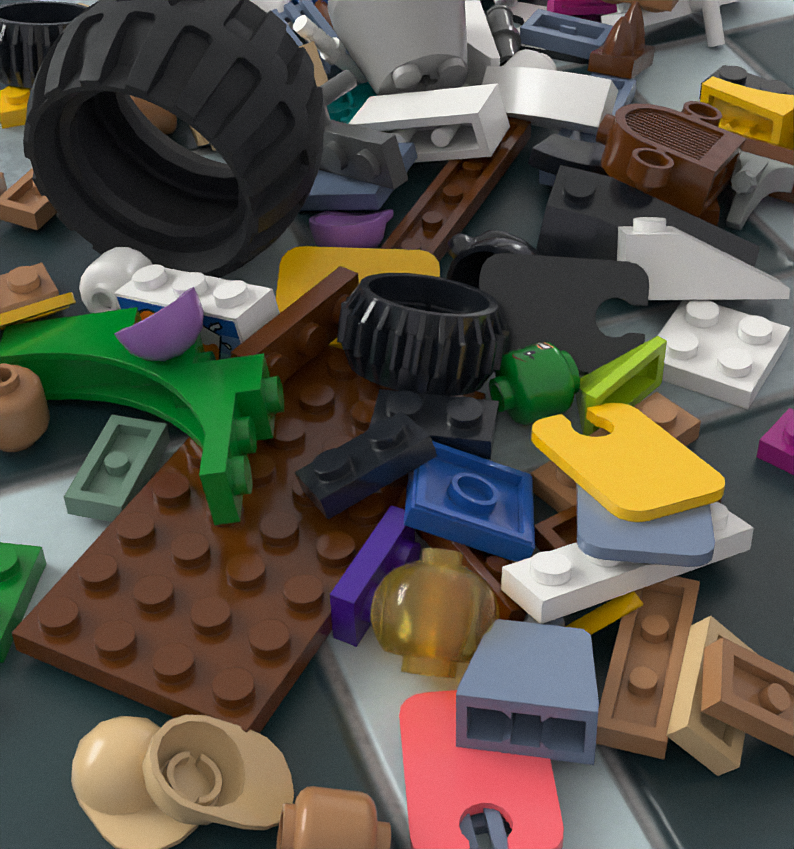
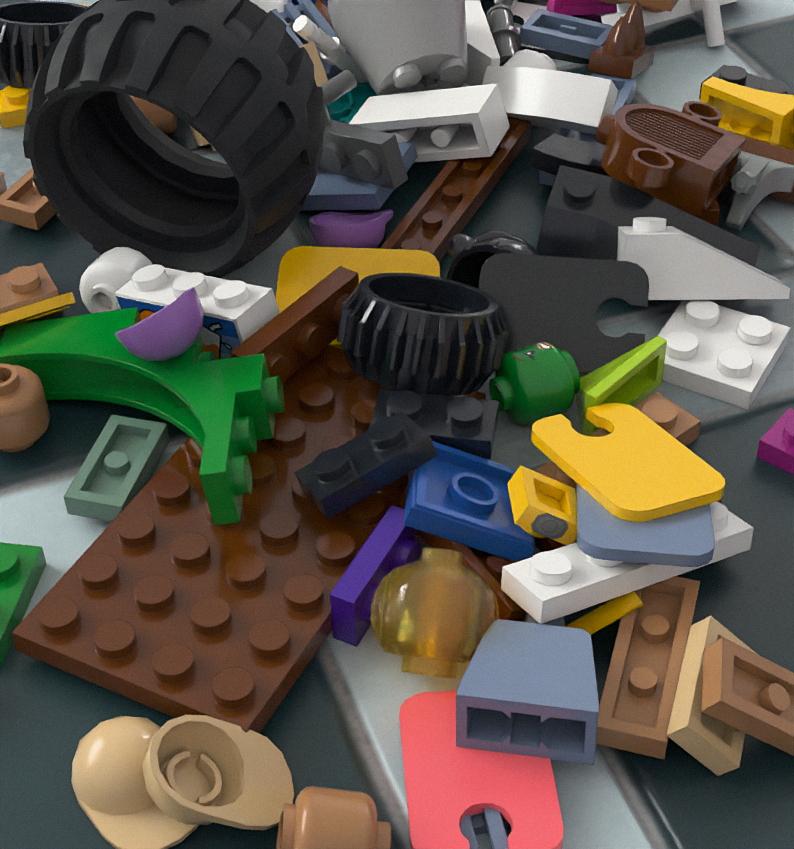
(543, 506): none -> yellow plate

